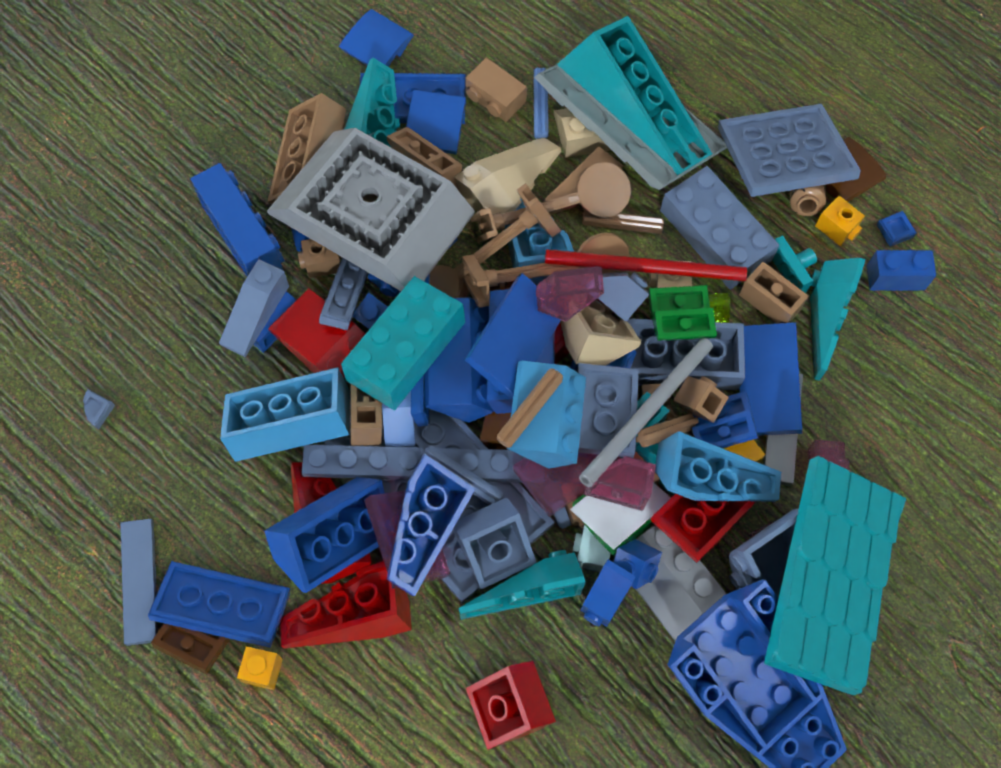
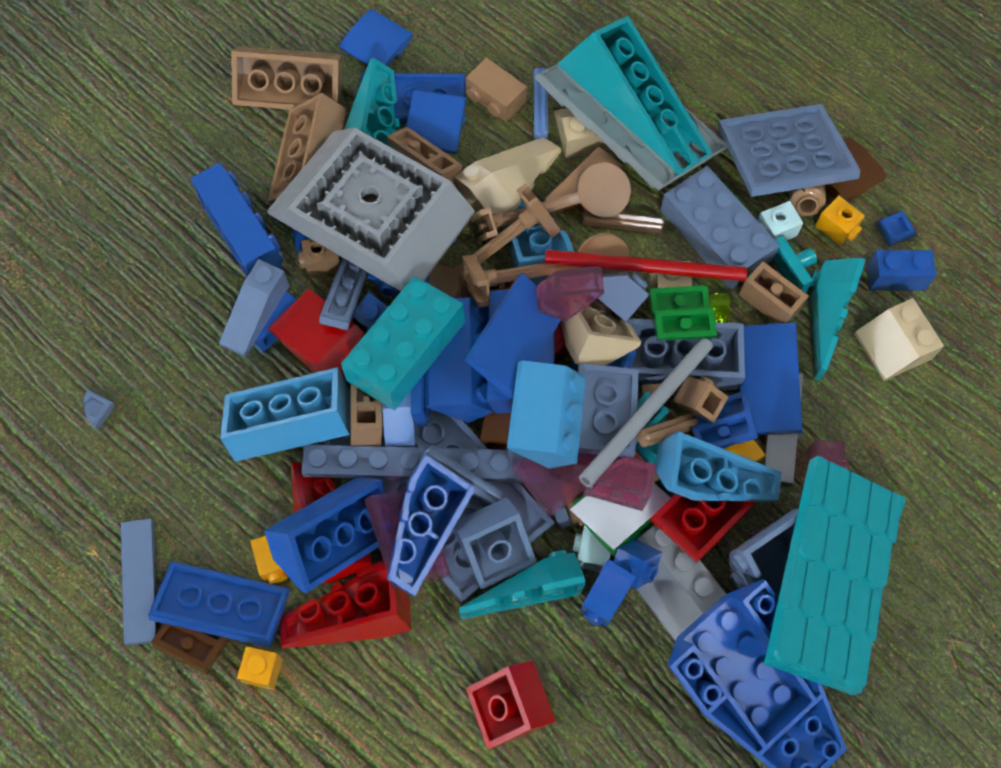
(266, 566): none -> light orange brick
(283, 77): none -> medium nougat slope
(529, 408): medium nougat axle -> none
(781, 221): none -> light aqua brick
(899, 339): none -> tan slope

